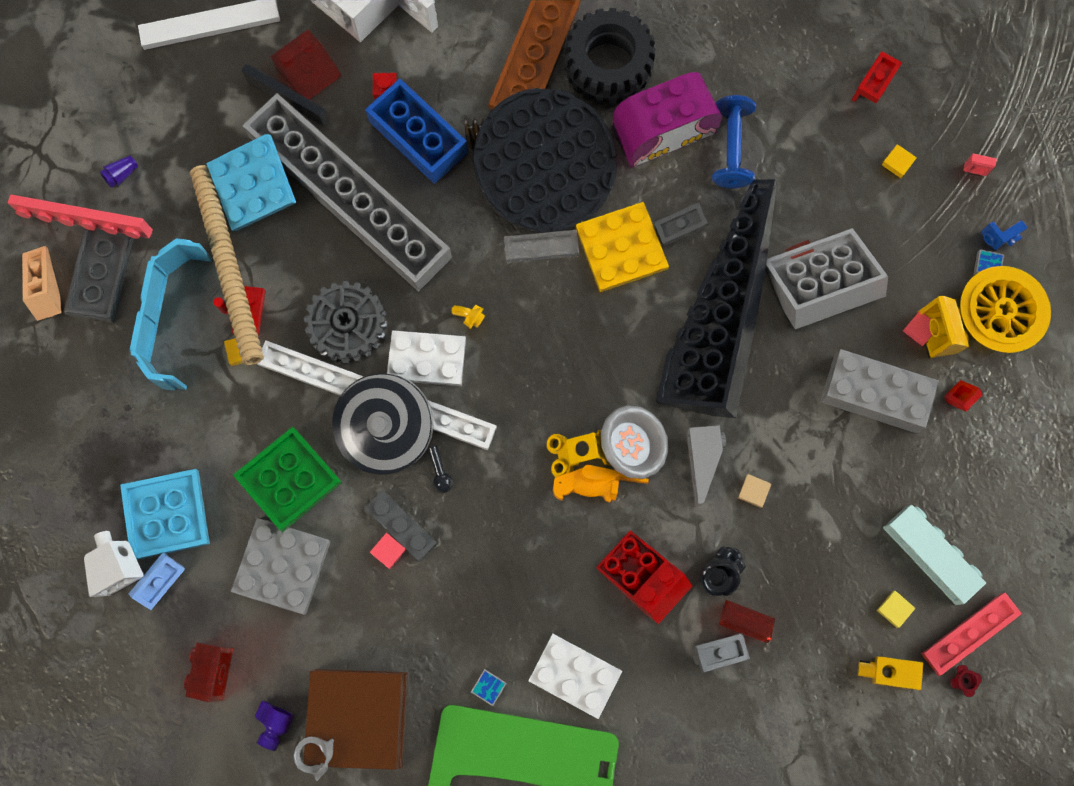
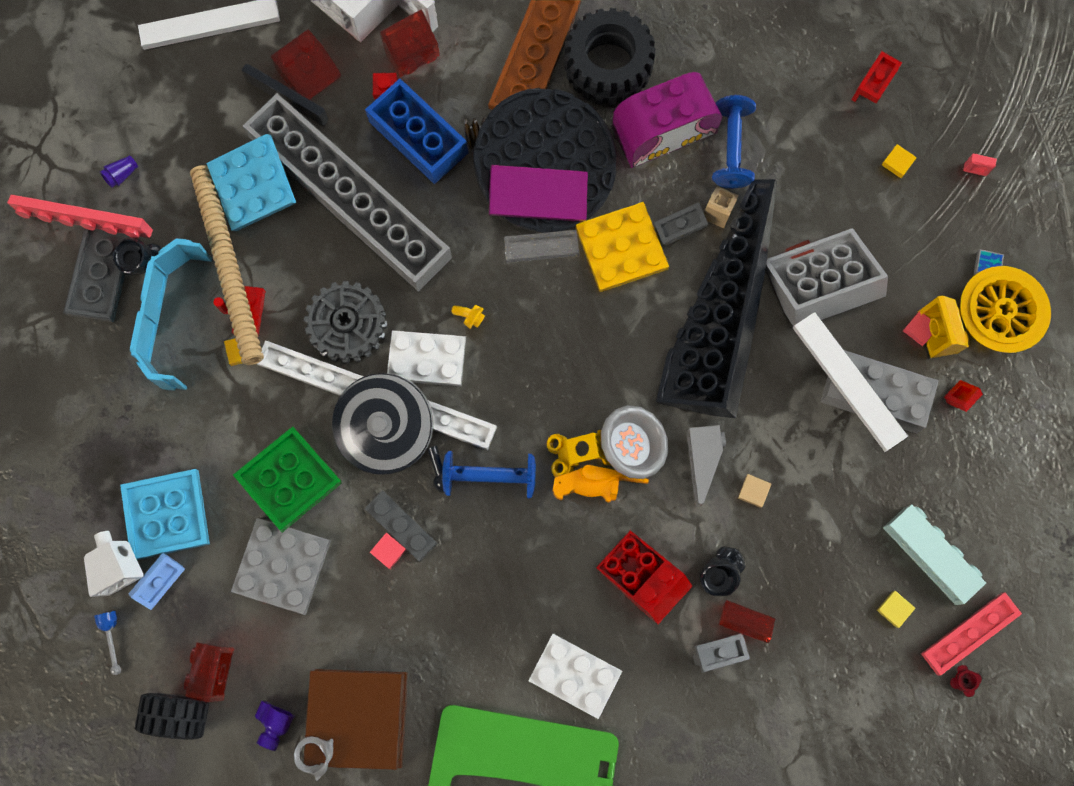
(40, 284): light nougat slope -> none
(106, 623): none -> hinge
(133, 255): none -> black hair
(171, 716): none -> black tyre
(410, 43): none -> clear red slope
(488, 474): none -> blue hose
(488, 687): tile -> none
(538, 193): none -> magenta tile
(720, 206): none -> tan slope
(850, 382): none -> white tile
(904, 673): yellow torso -> none
(997, 239): blue bracket -> none

